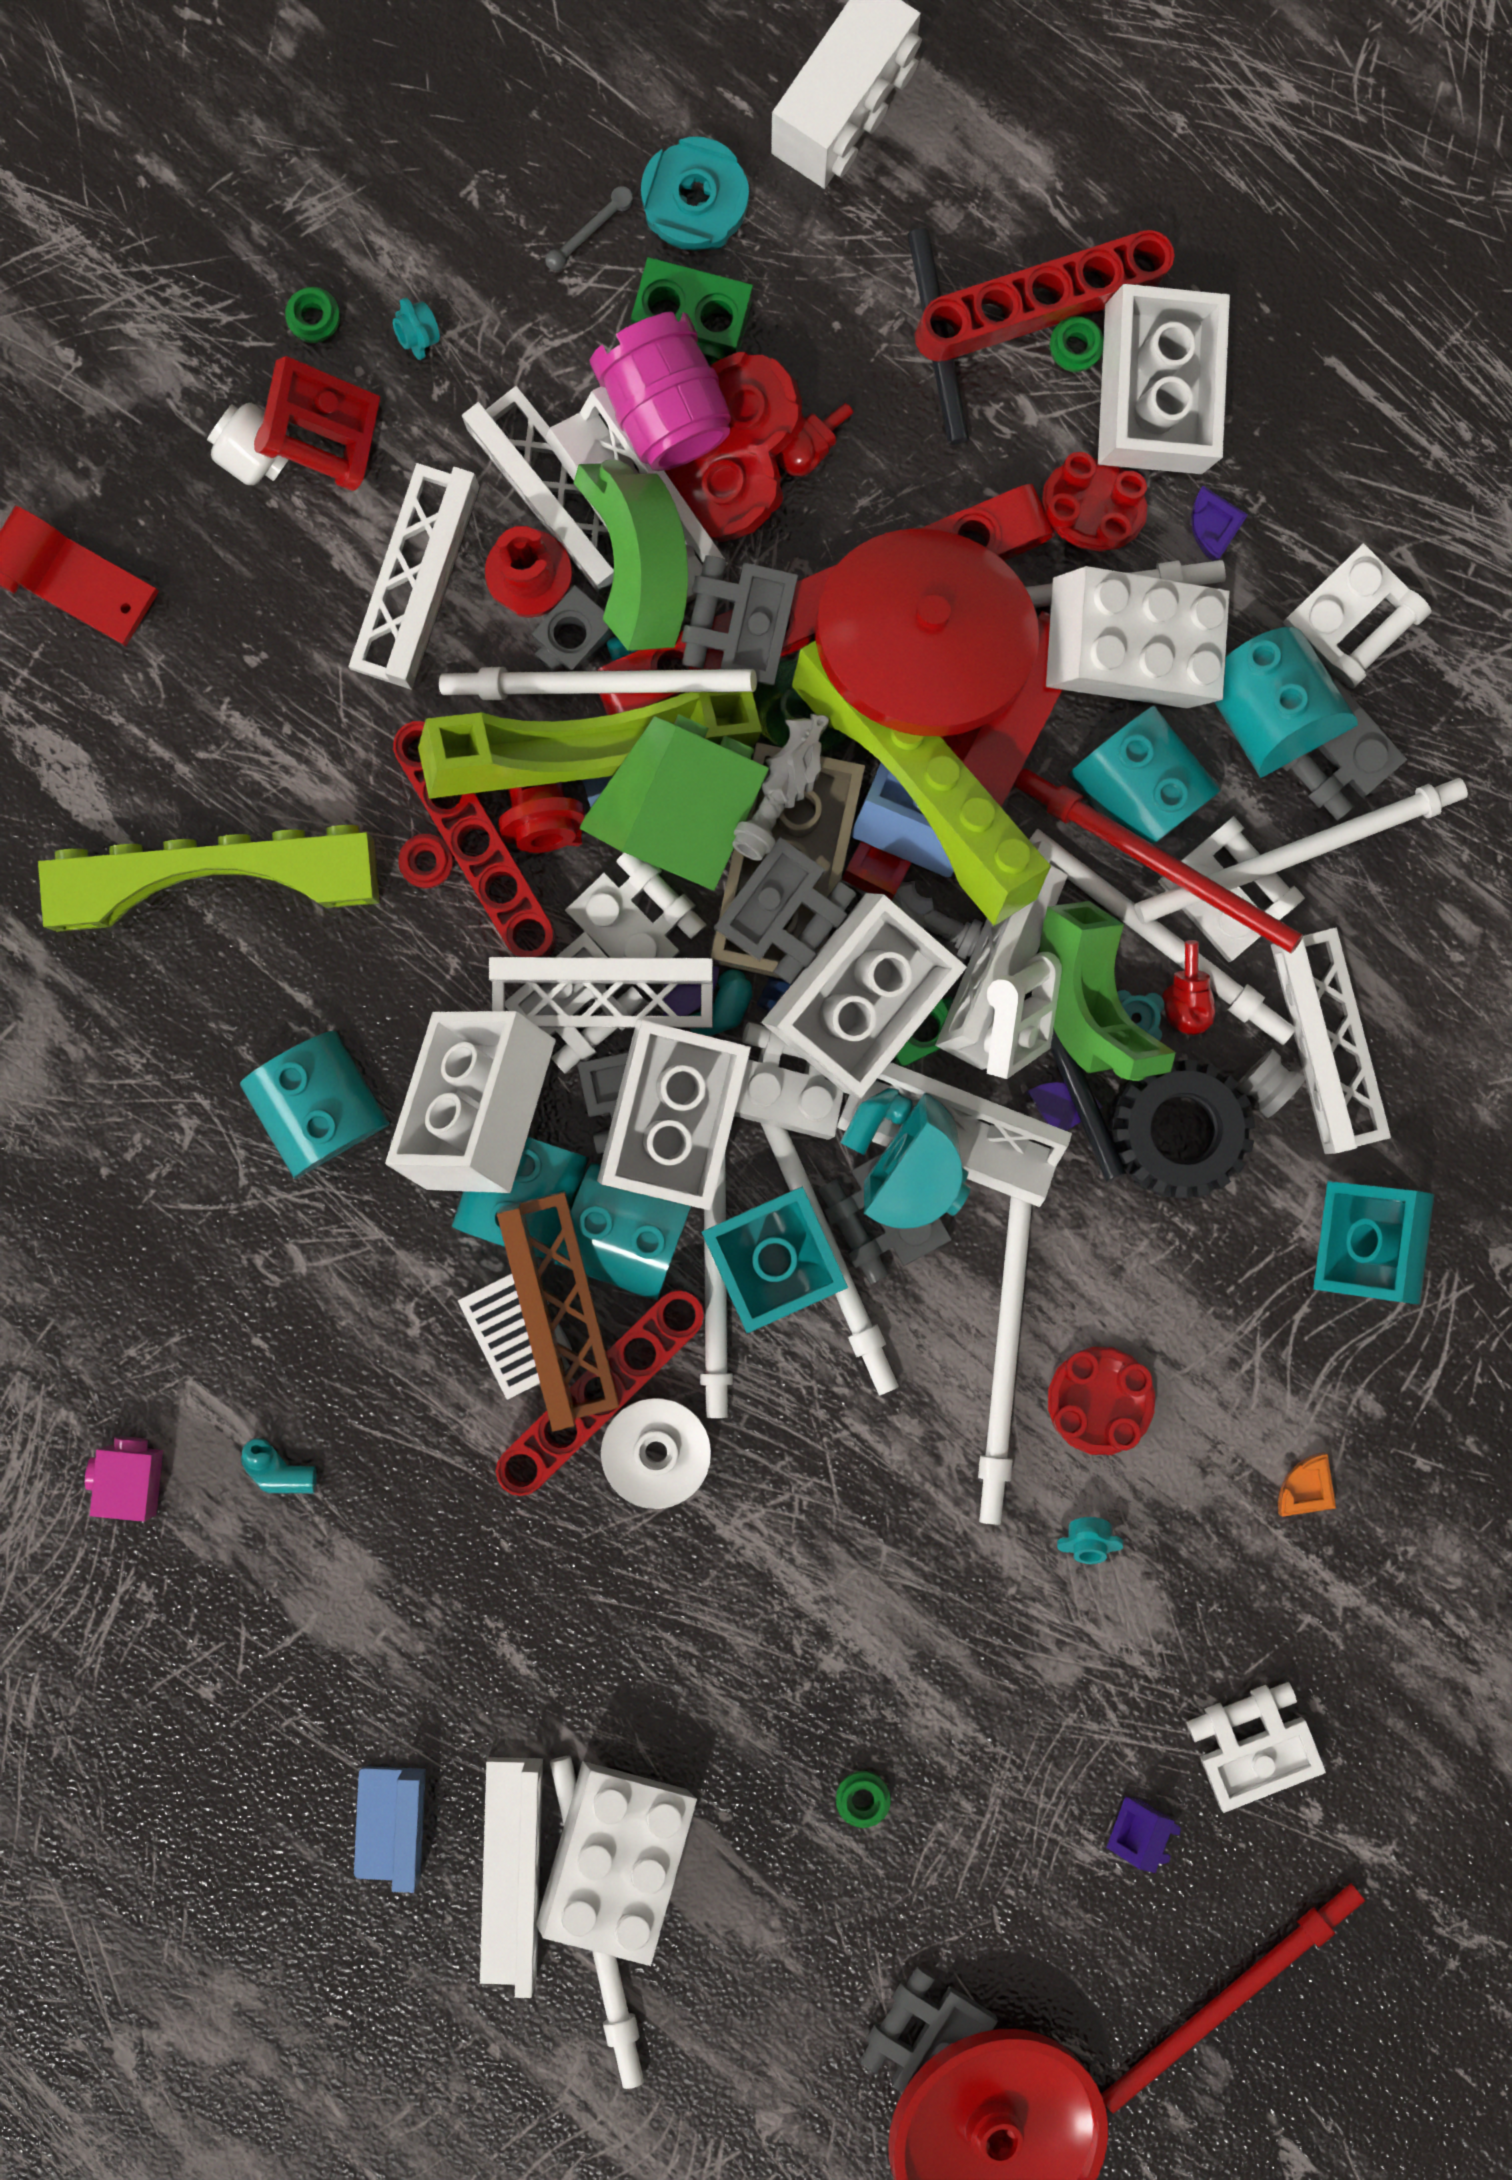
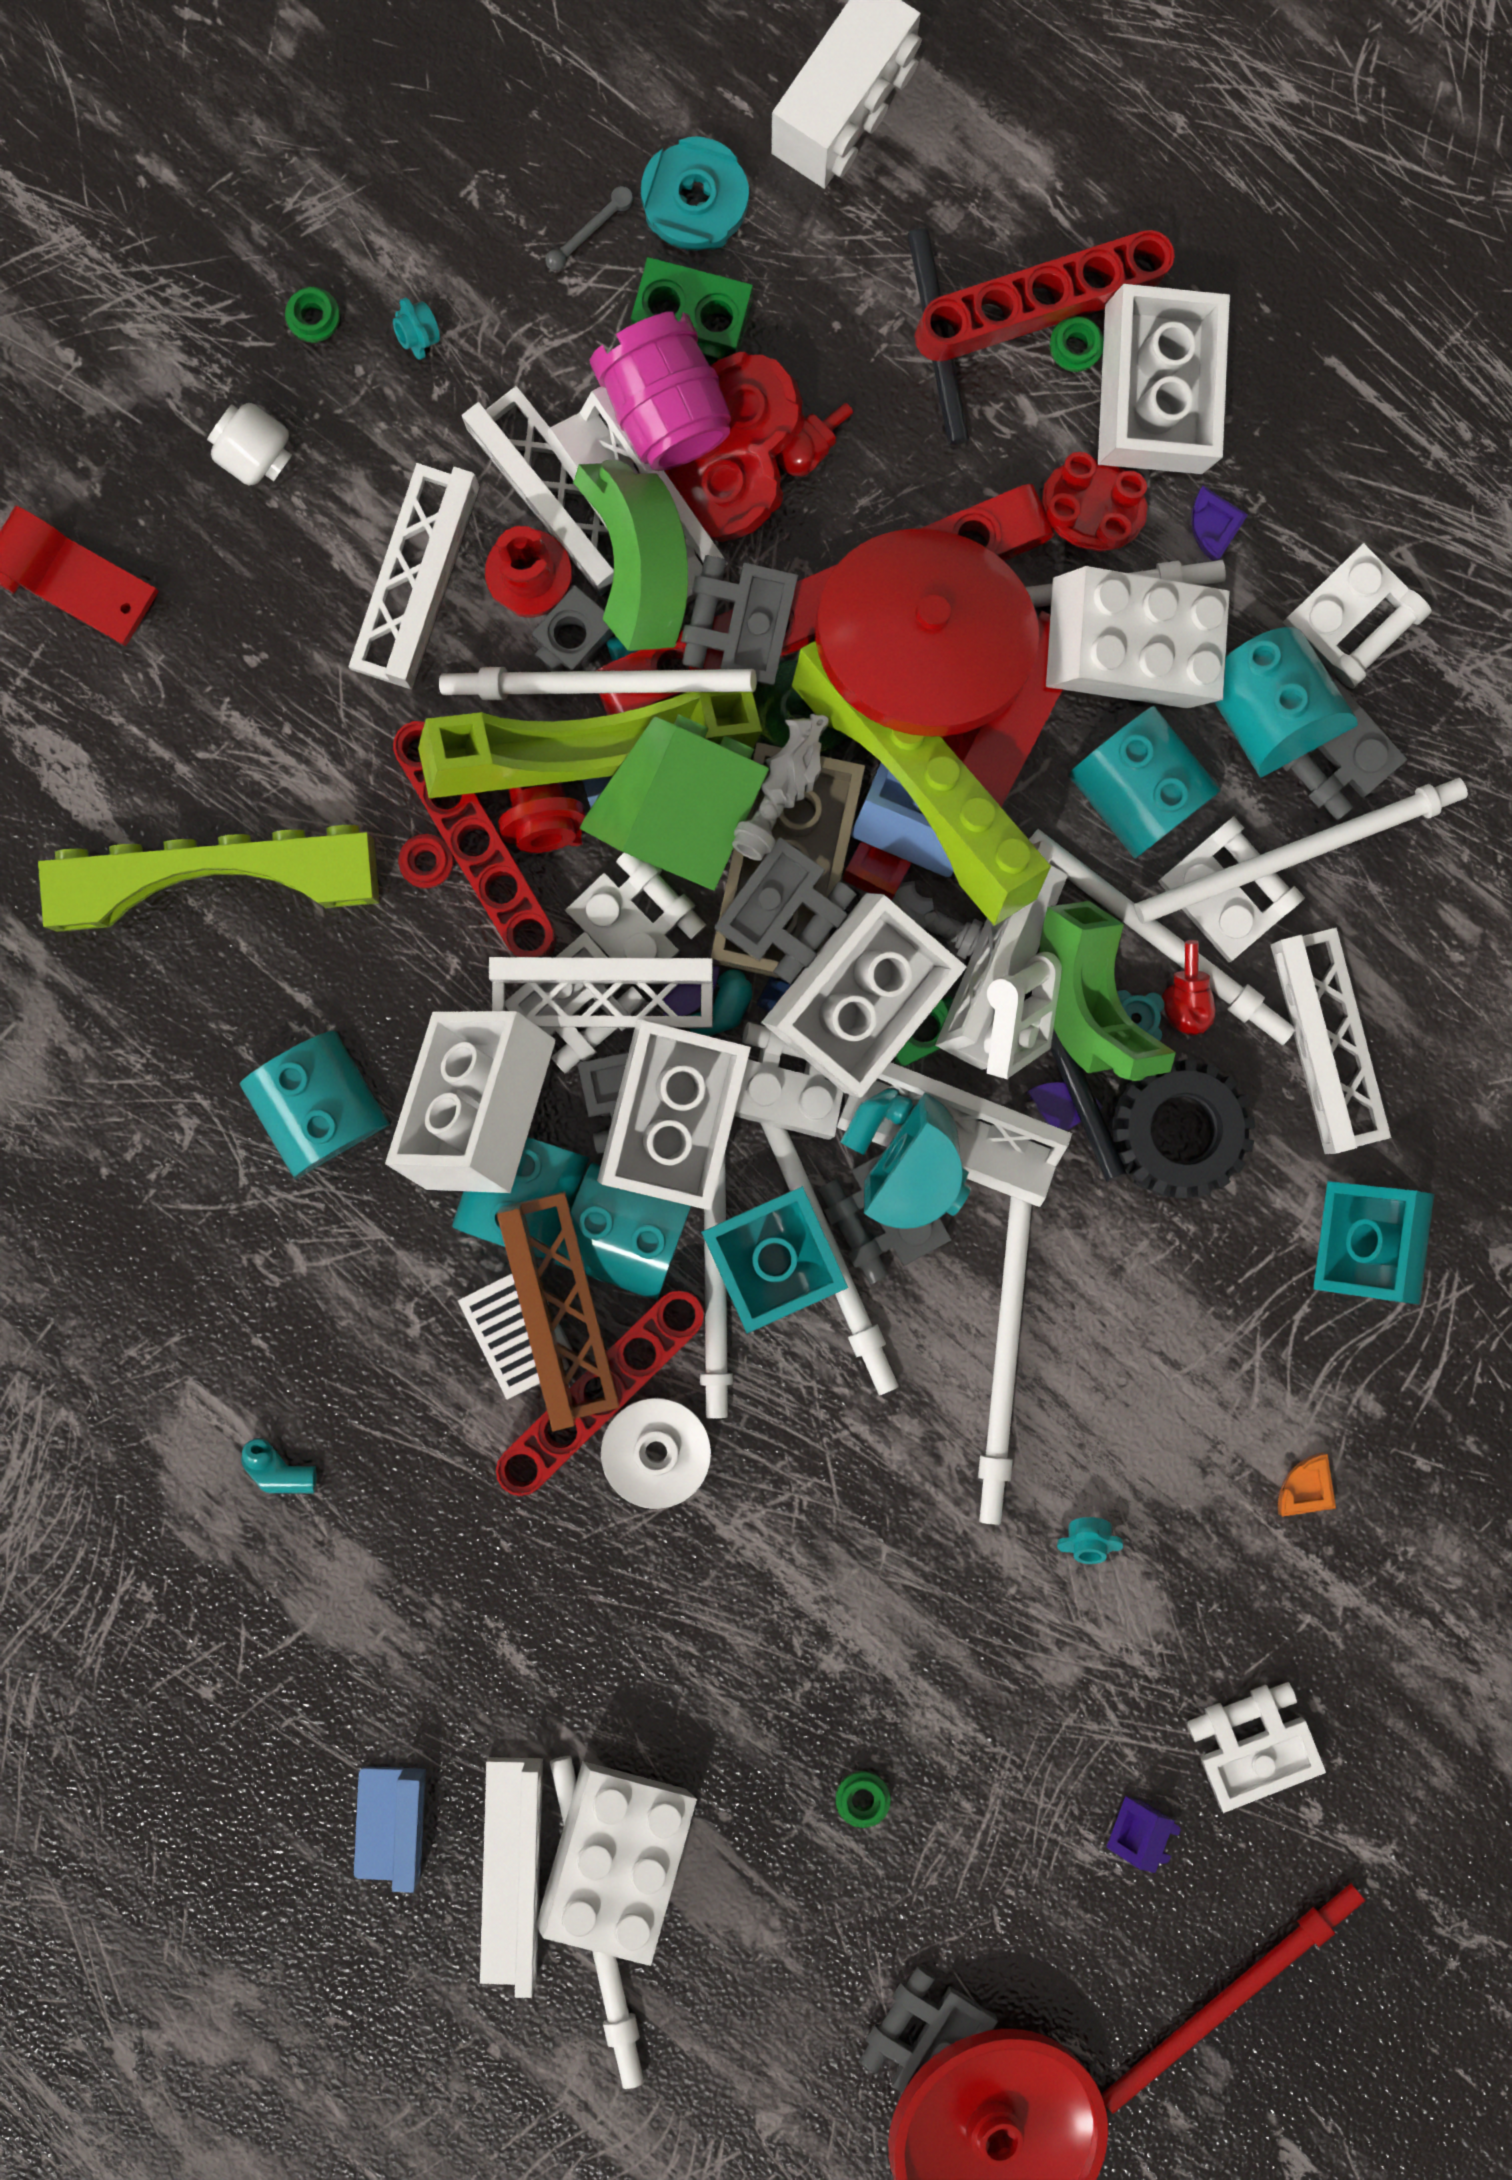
(124, 1480): dark pink brick -> none
(322, 406): red plate -> none
(1069, 806): red bar -> none
(1101, 1401): red dish -> none
(1270, 1083): light grey wheel -> none

